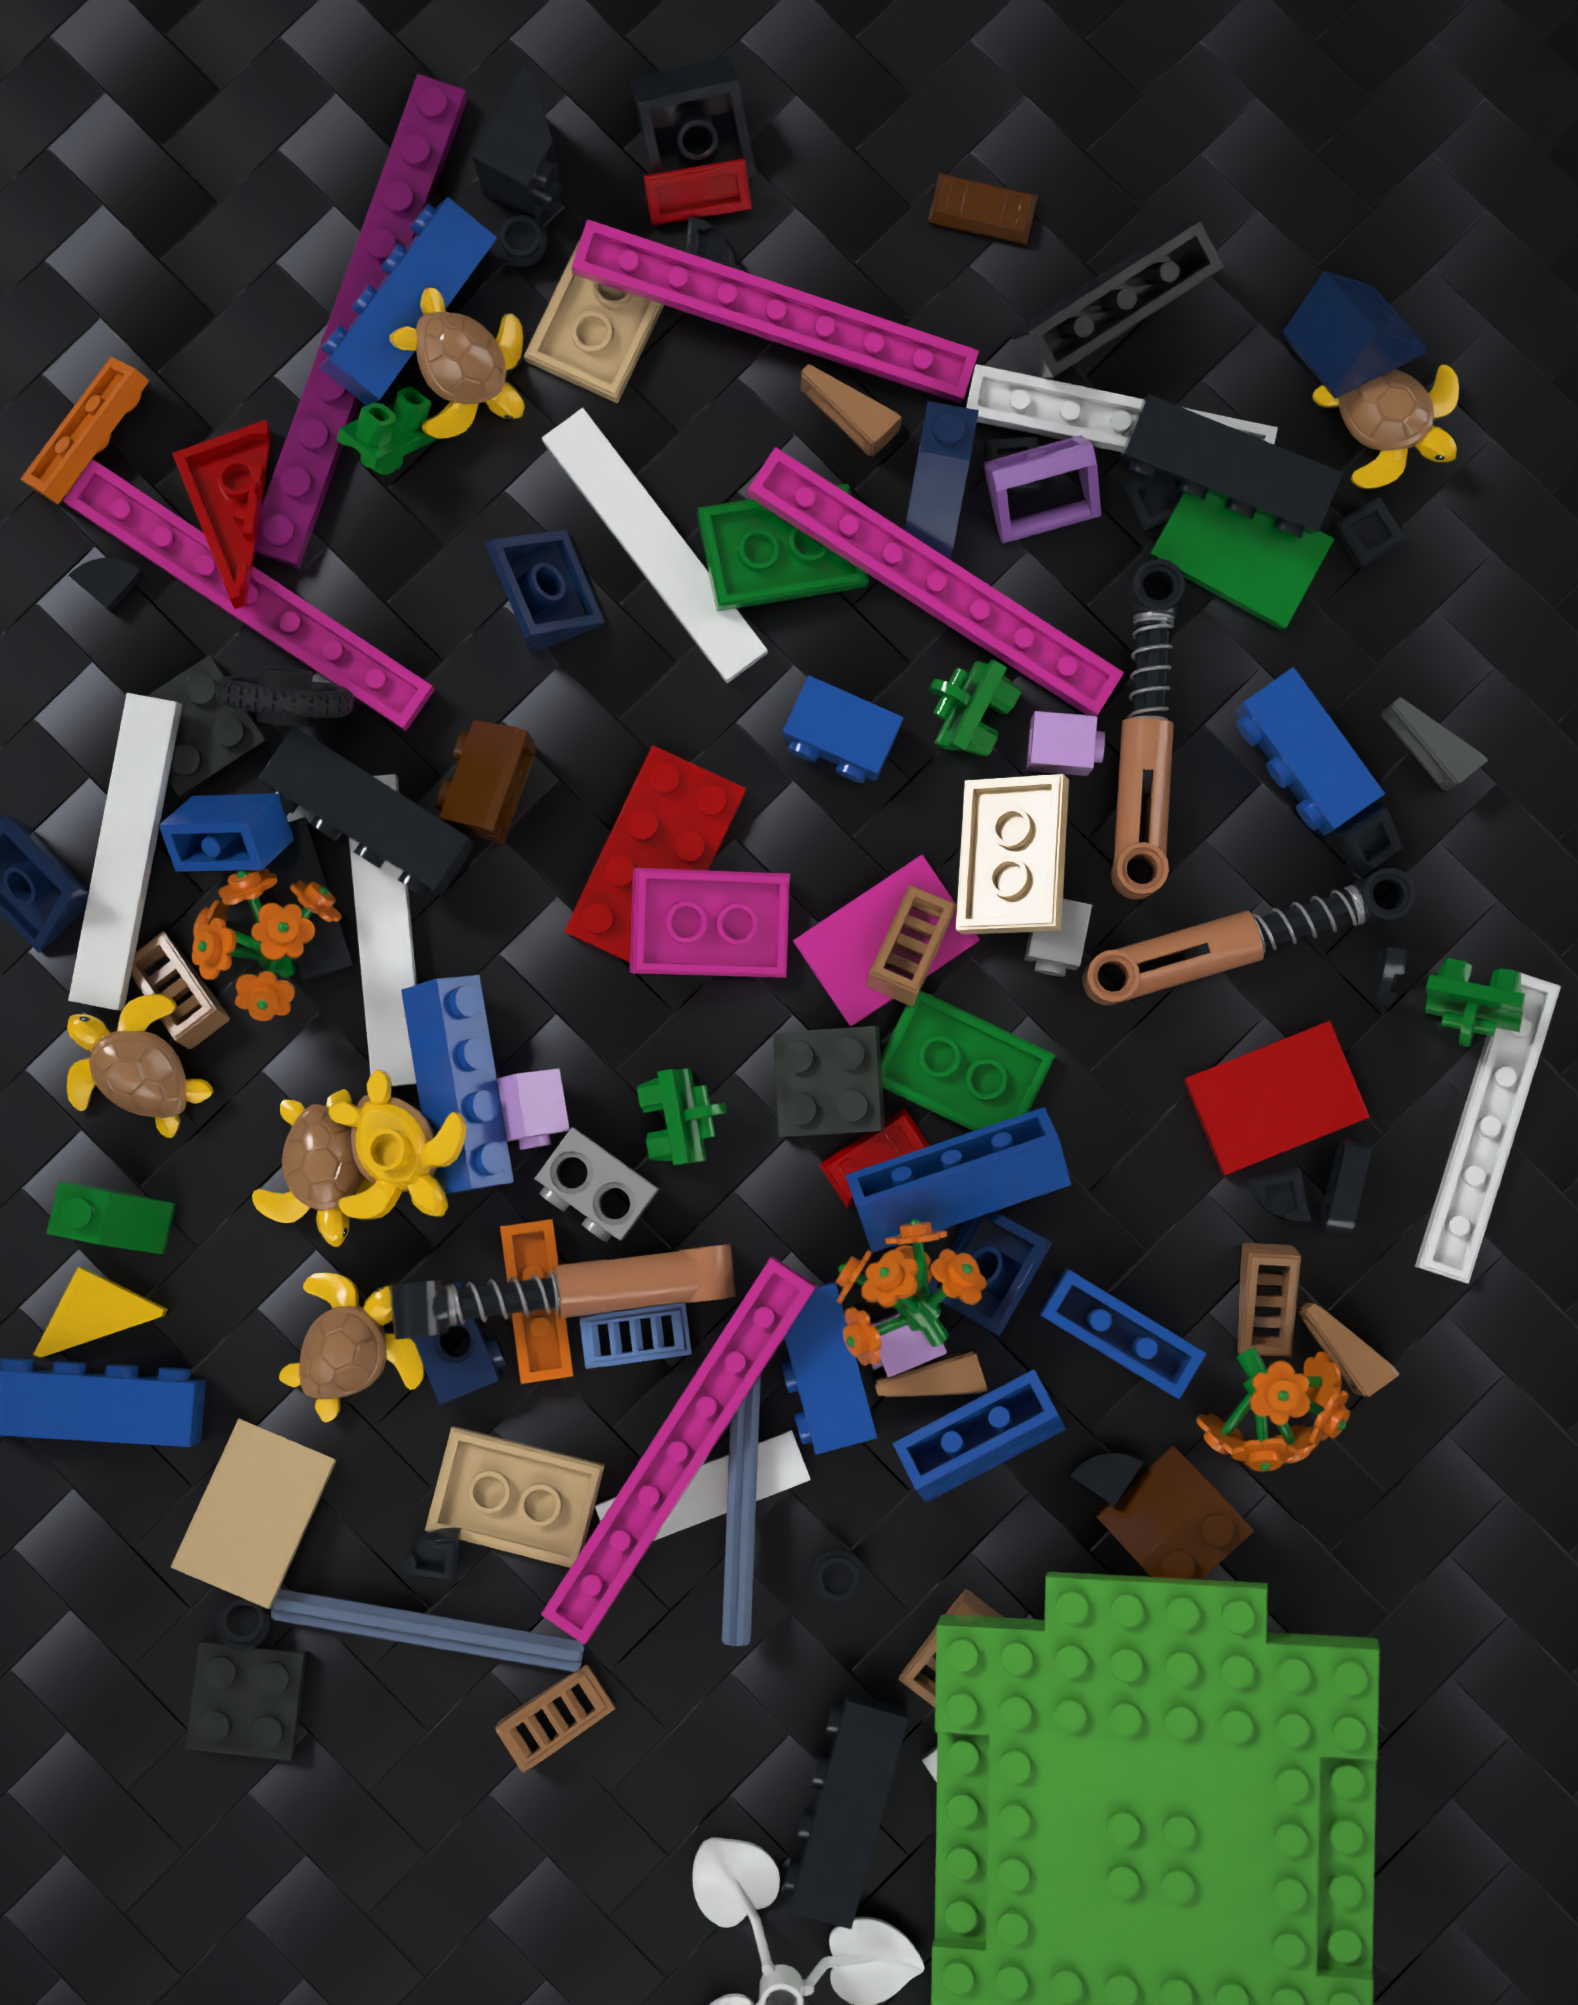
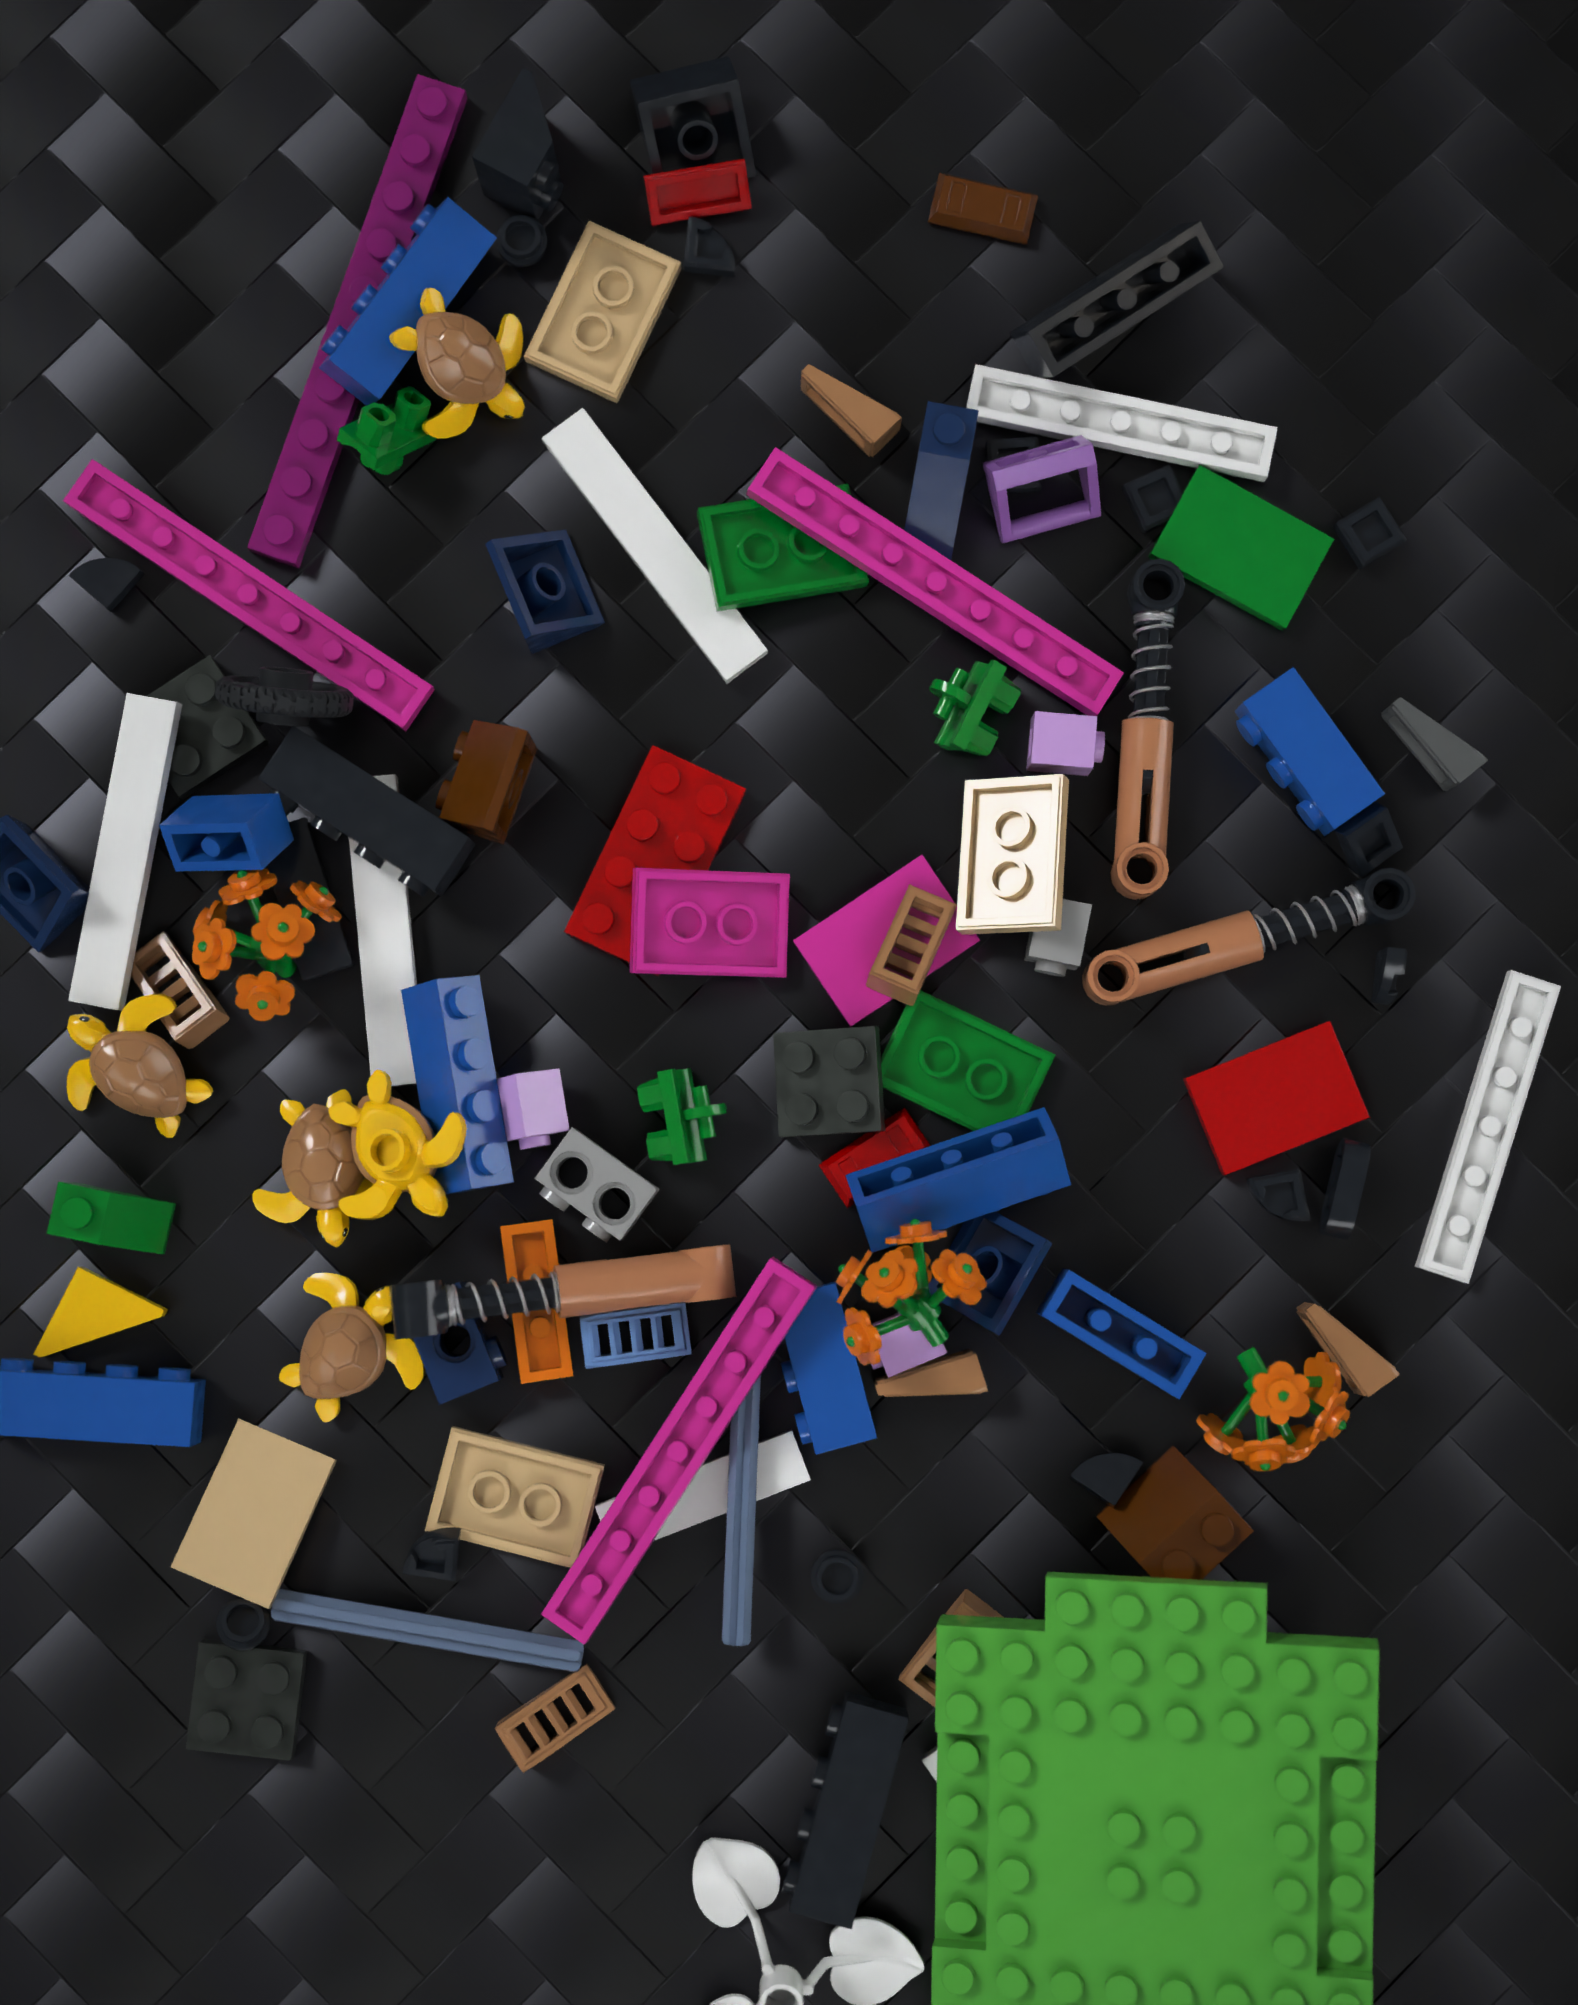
(85, 430): orange plate -> none
(227, 490): red wing -> none
(774, 311): dark pink plate -> none
(841, 730): blue brick -> none
(979, 1436): blue brick -> none
(1231, 466): black brick -> none
(1250, 1276): medium nougat slope -> none
(1349, 334): dark blue slope -> none
(1396, 415): animal -> none
(1475, 1006): green hips -> none

